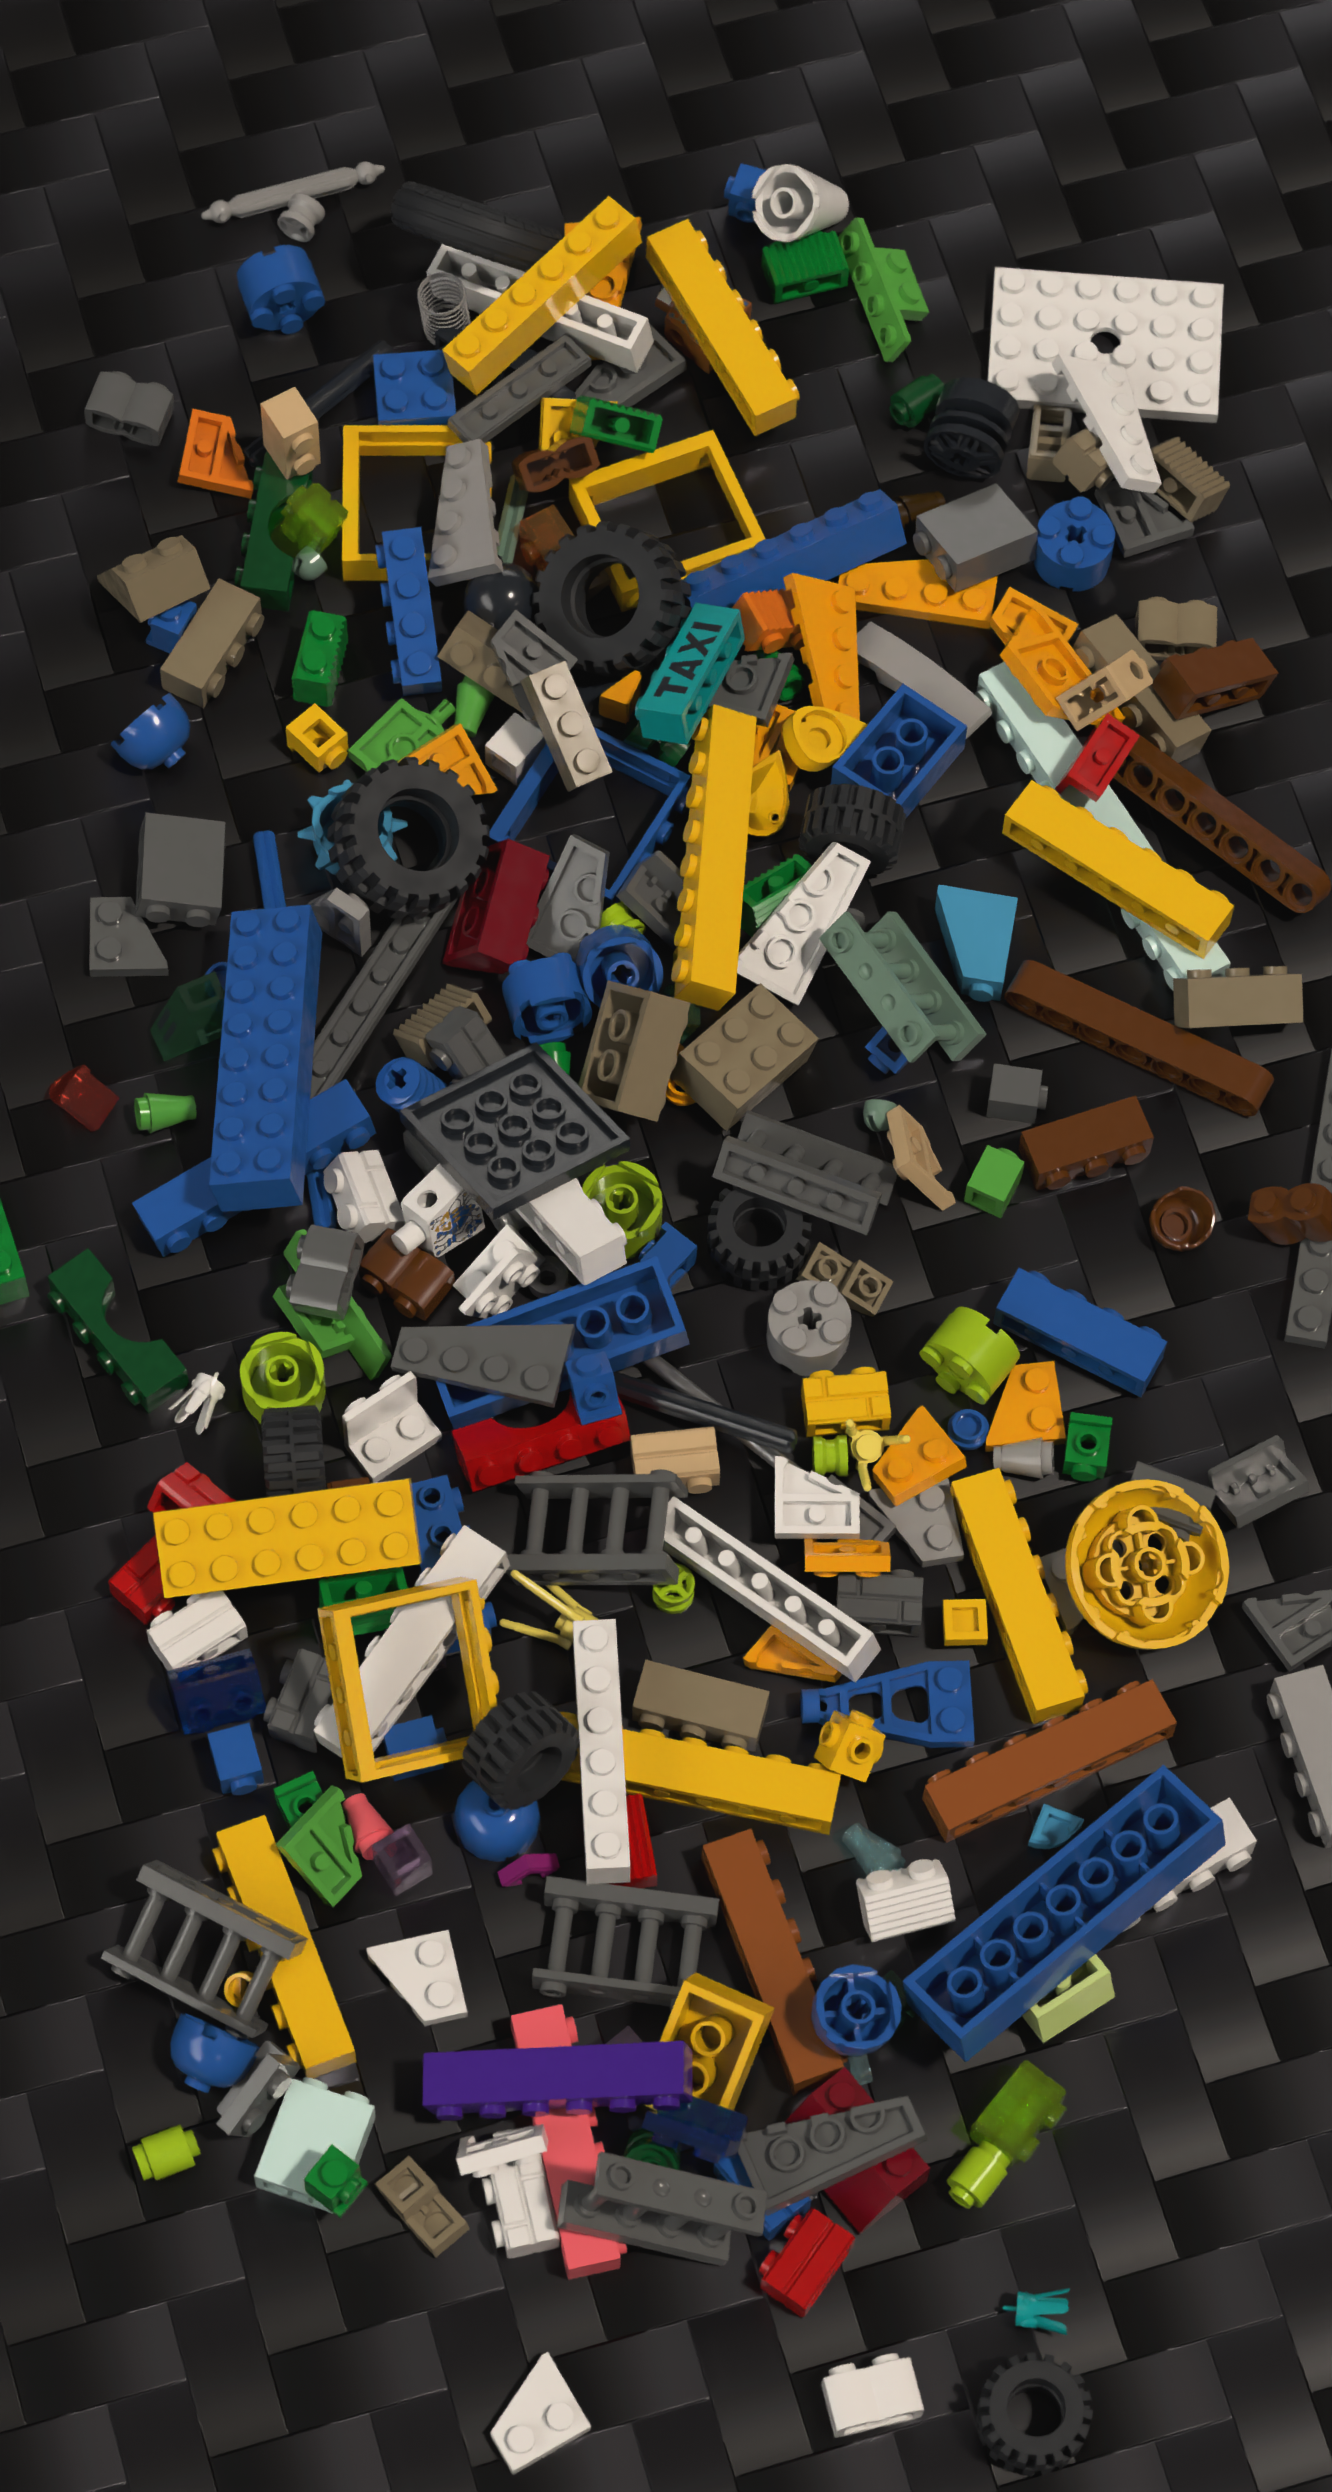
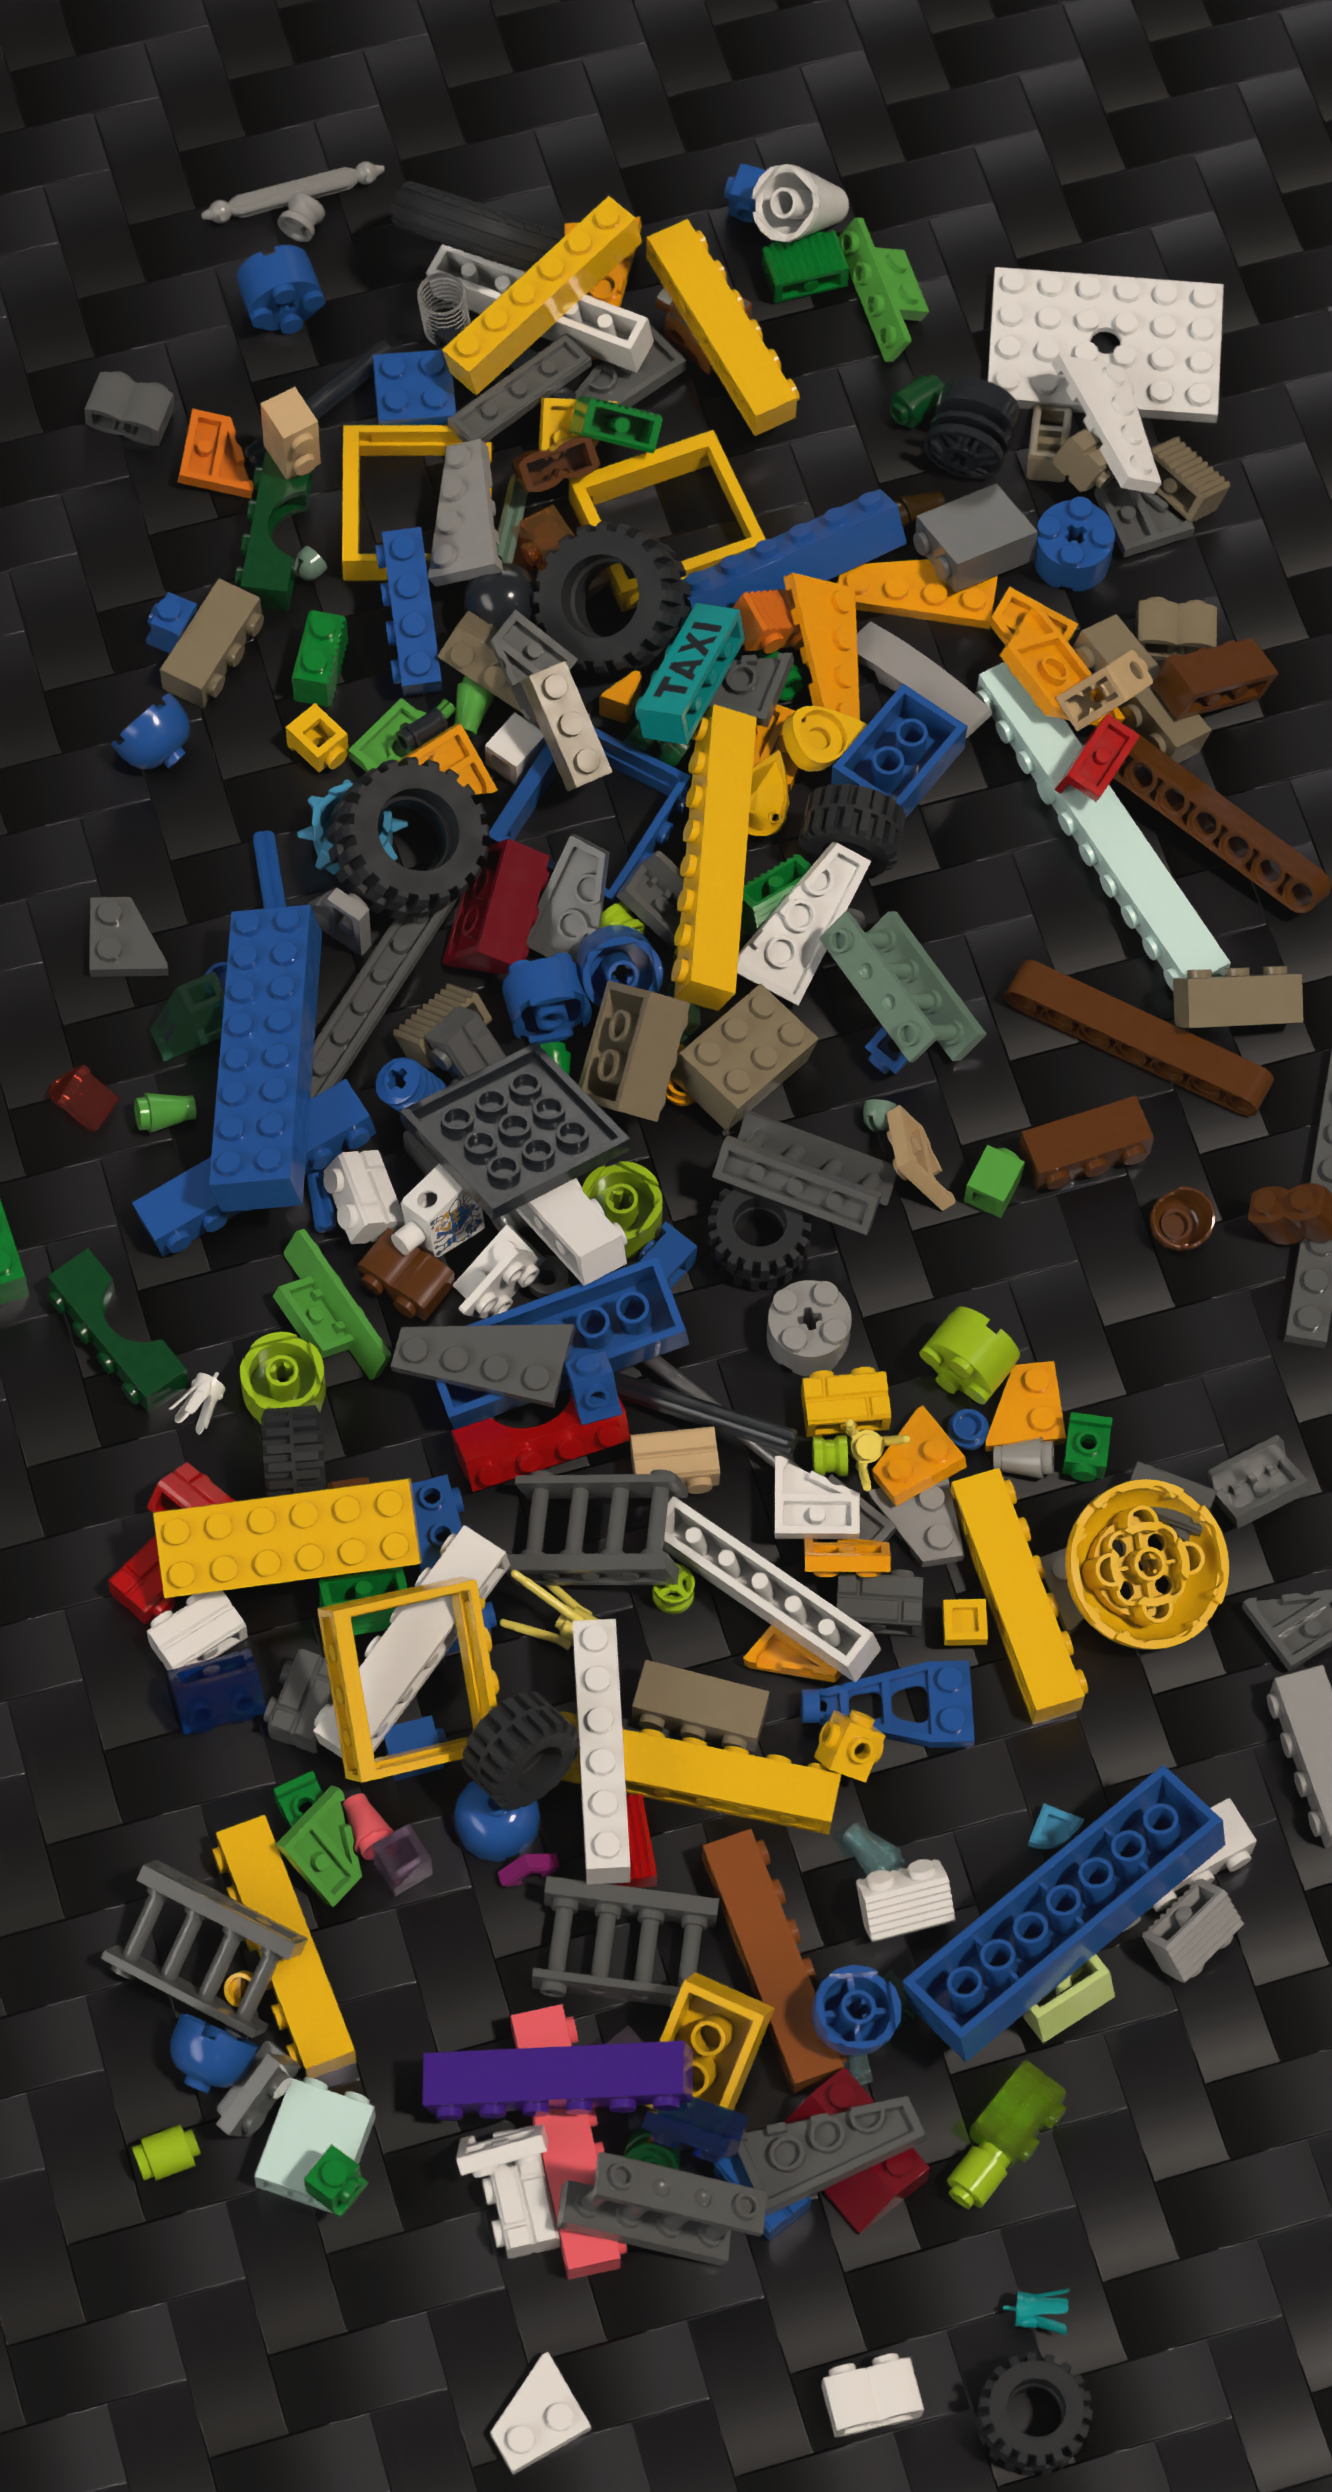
(157, 578): dark tan slope -> none
(180, 869): dark grey brick -> none
(236, 1759): blue brick -> none
(313, 517): clear neon green brick -> none
(325, 1272): dark grey brick -> none
(388, 1428): white bracket -> none
(421, 730): none -> black pin
(422, 2206): dark tan slope -> none
(424, 1975): white wing -> none
(806, 2261): red brick -> none
(857, 1282): dark tan slope -> none
(977, 938): dark azure slope -> none
(1016, 1093): dark grey brick -> none
(1048, 1760): dark orange brick -> none
(1080, 1331): blue brick -> none
(1118, 868): yellow brick -> none
(1193, 1930): none -> light grey brick

